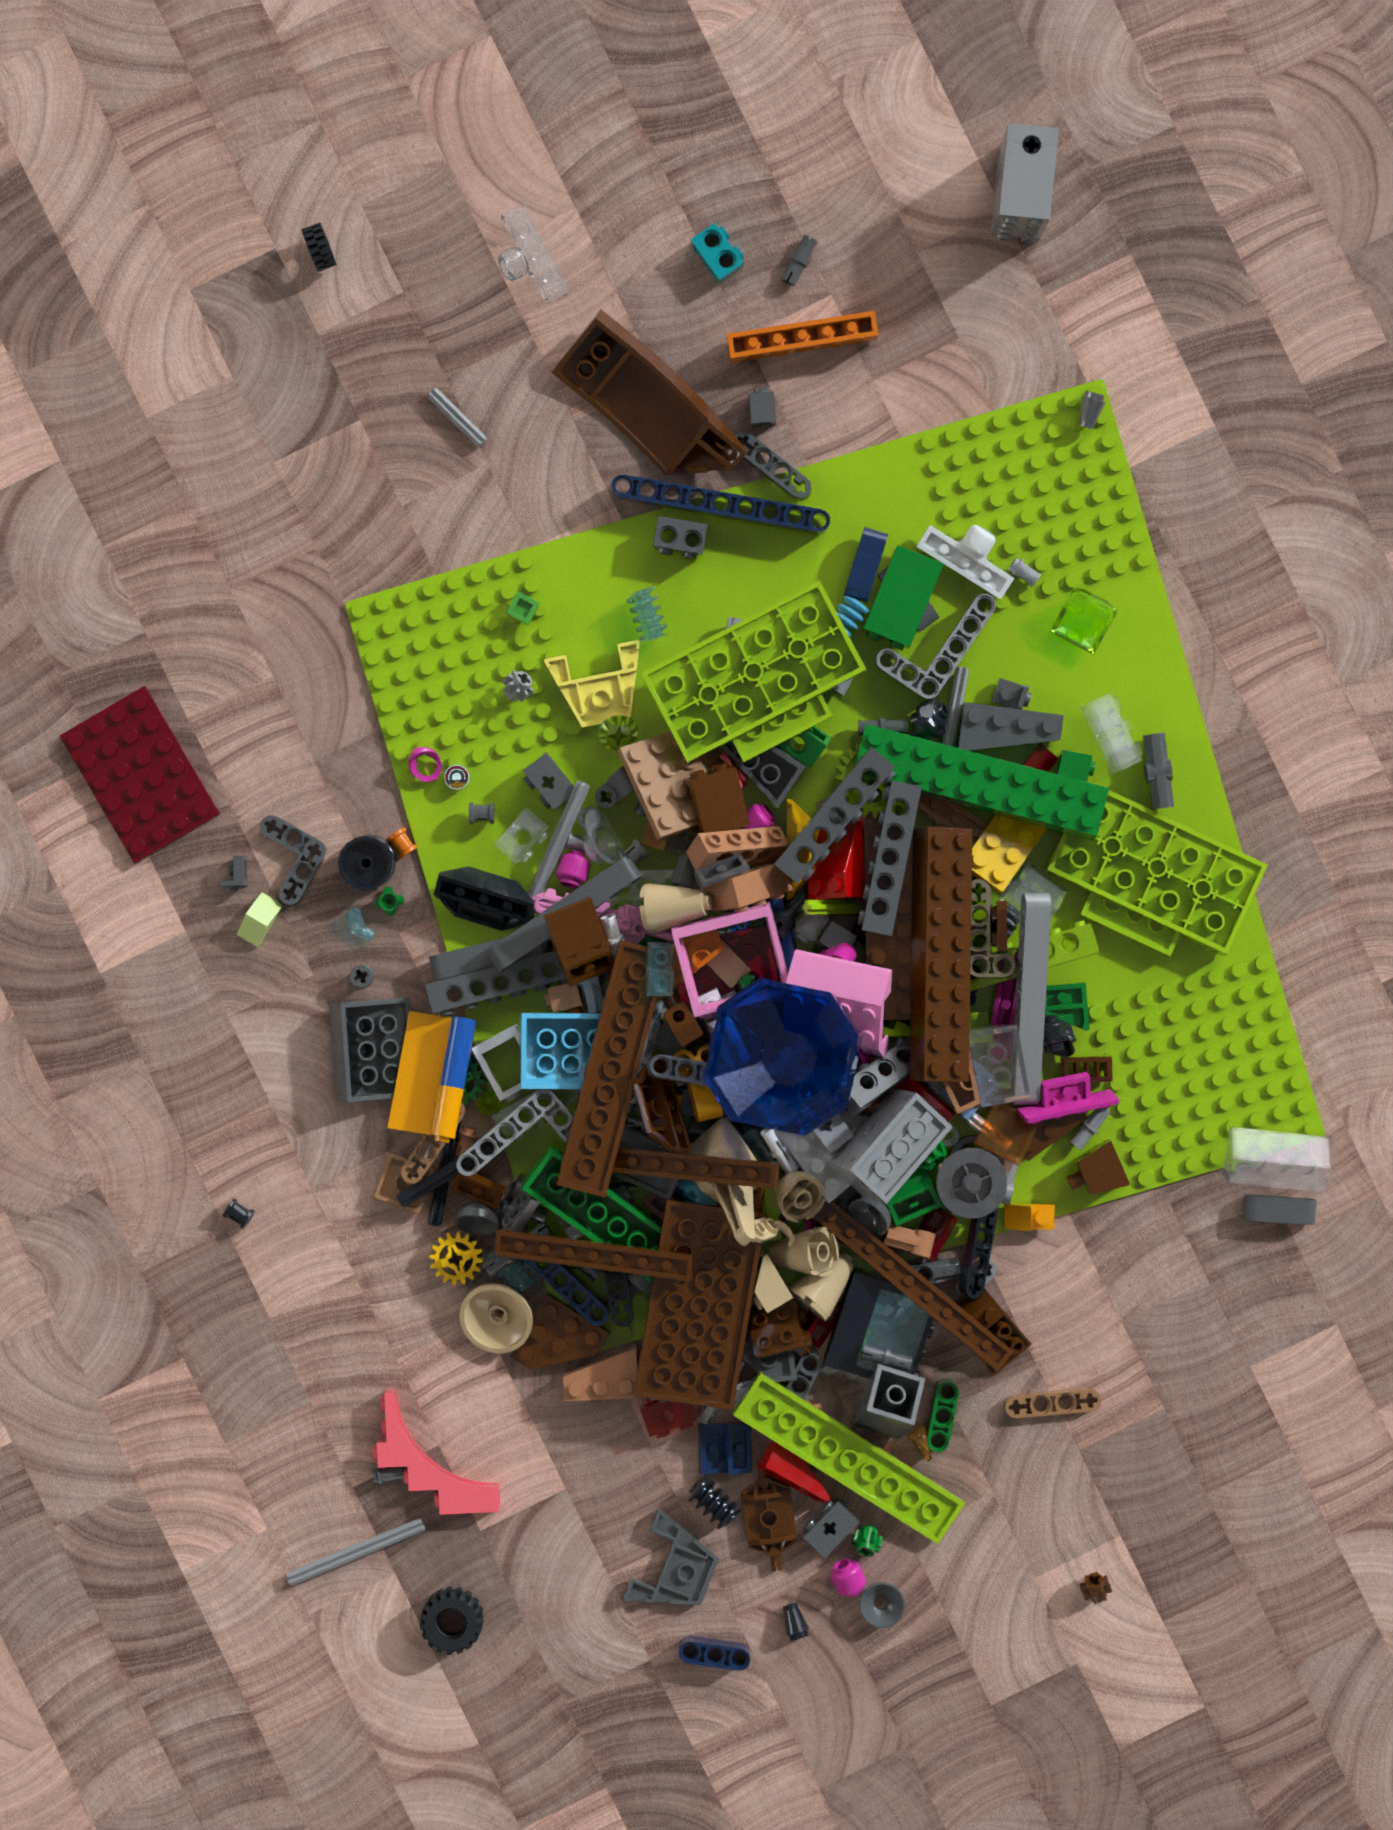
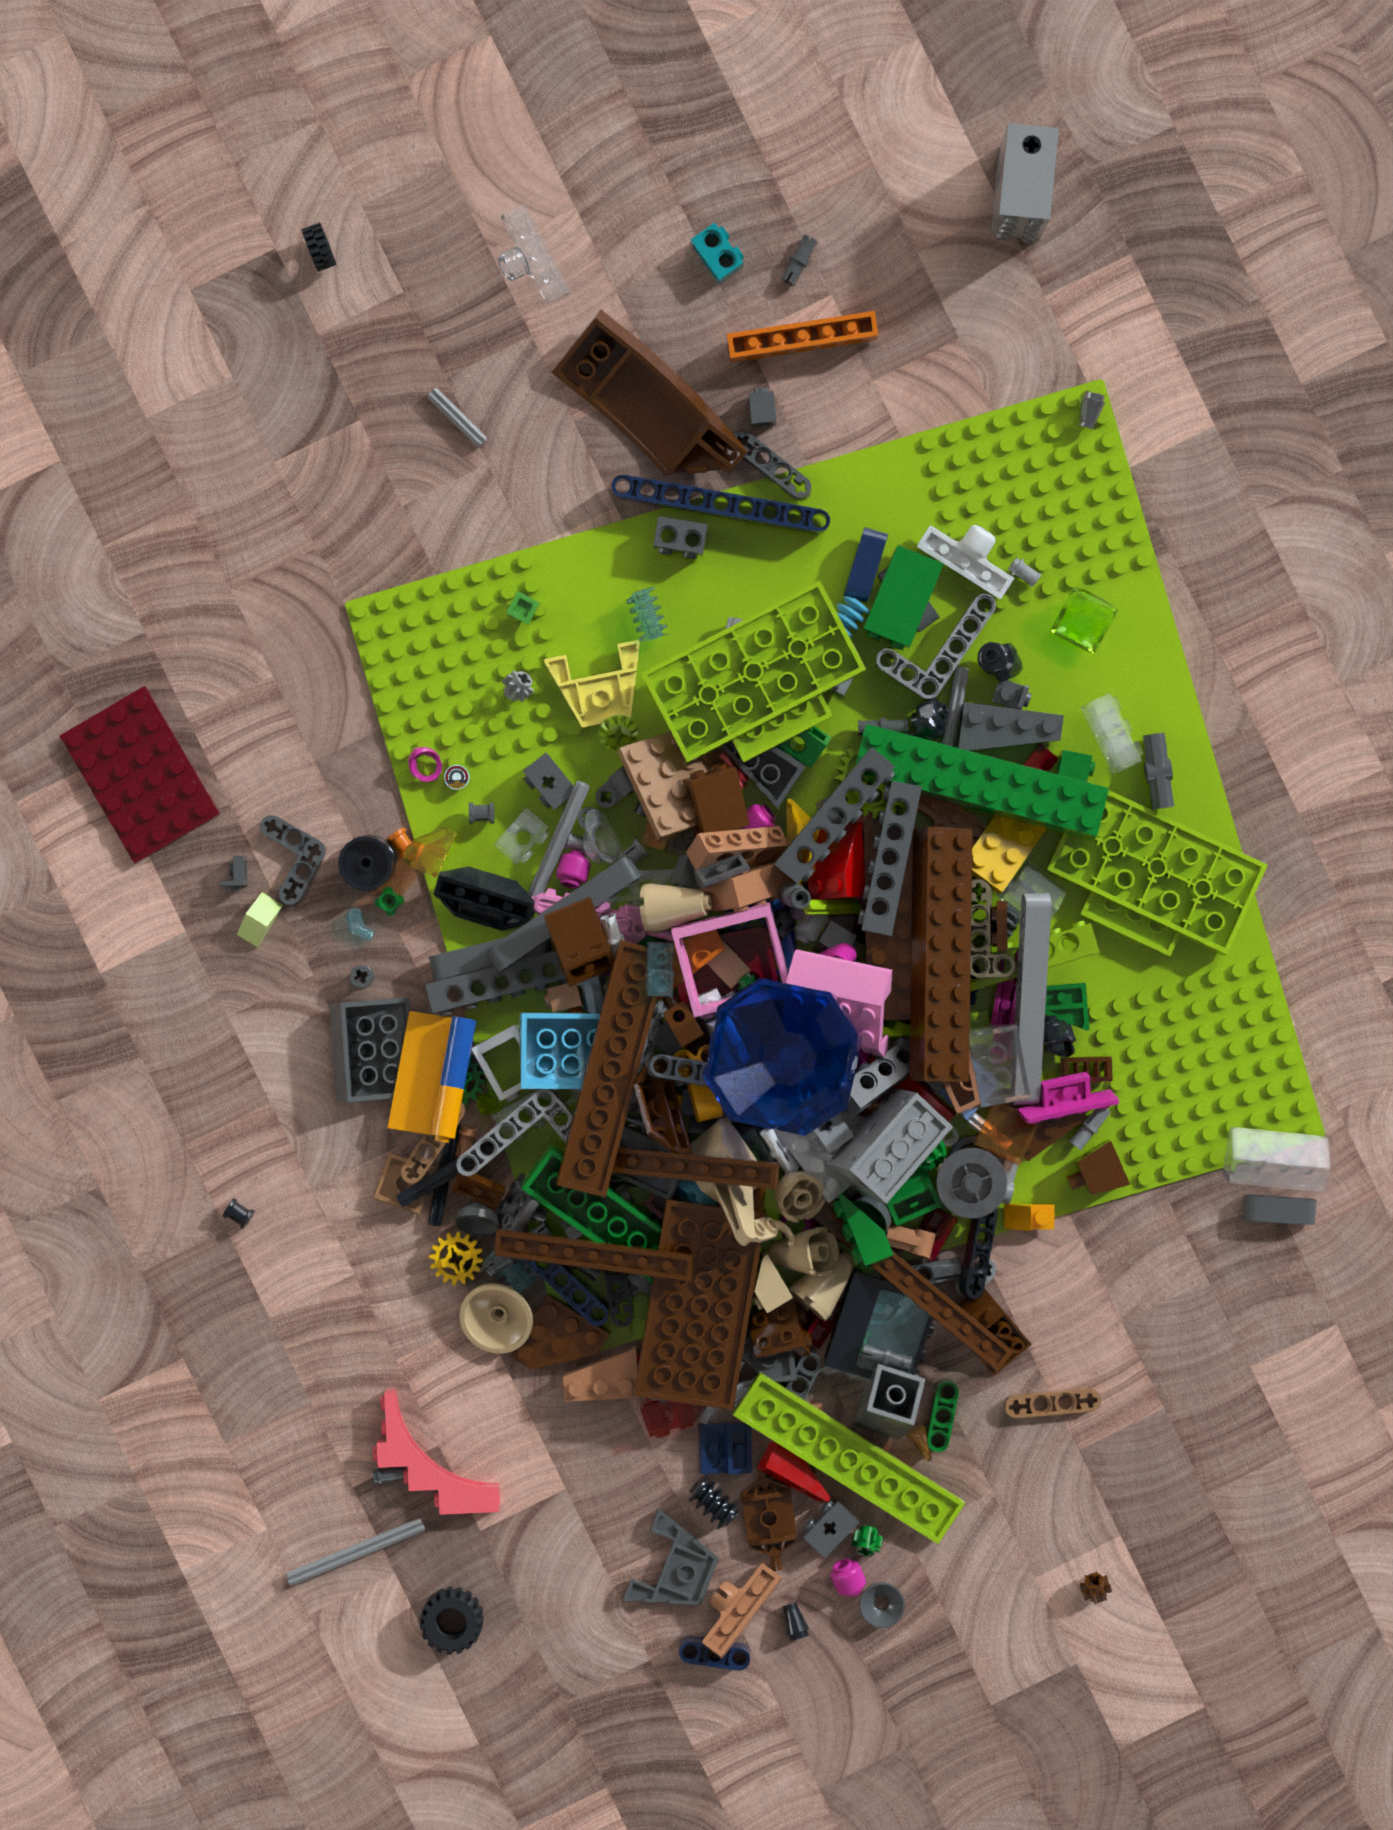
(429, 851): none -> clear yellow slope
(738, 1608): none -> nougat plate
(795, 897): none -> dark grey piece
(866, 1237): none -> green slope
(999, 660): none -> black head

